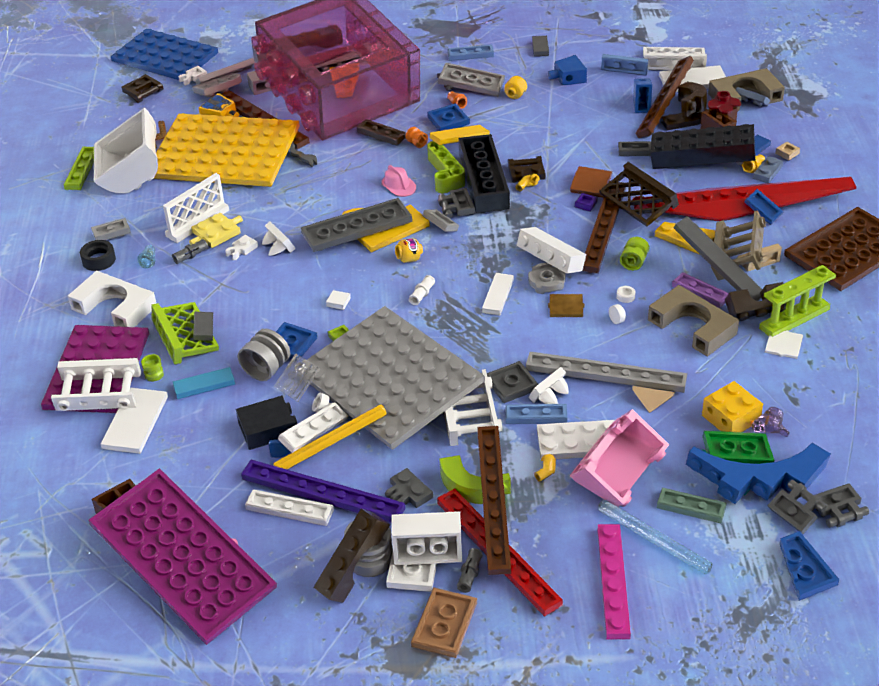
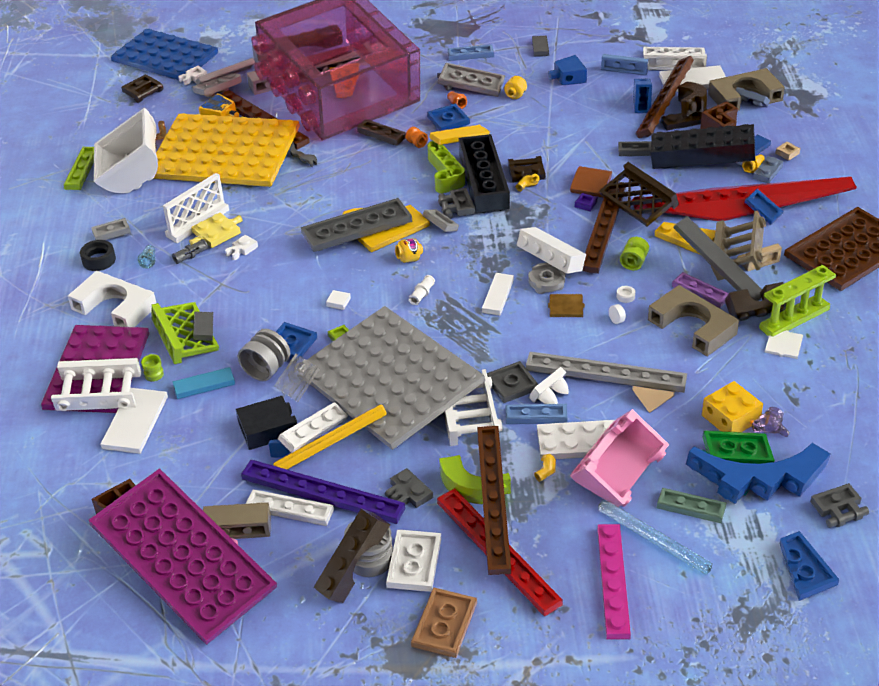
(242, 520): none -> dark tan brick
(279, 240): white tile -> none
(320, 402): white tile -> none
(398, 182): bright pink piece -> none
(426, 538): white brick -> none
(469, 570): dark grey pin -> none
(724, 102): dark red plate -> none
(794, 512): dark grey plate -> none

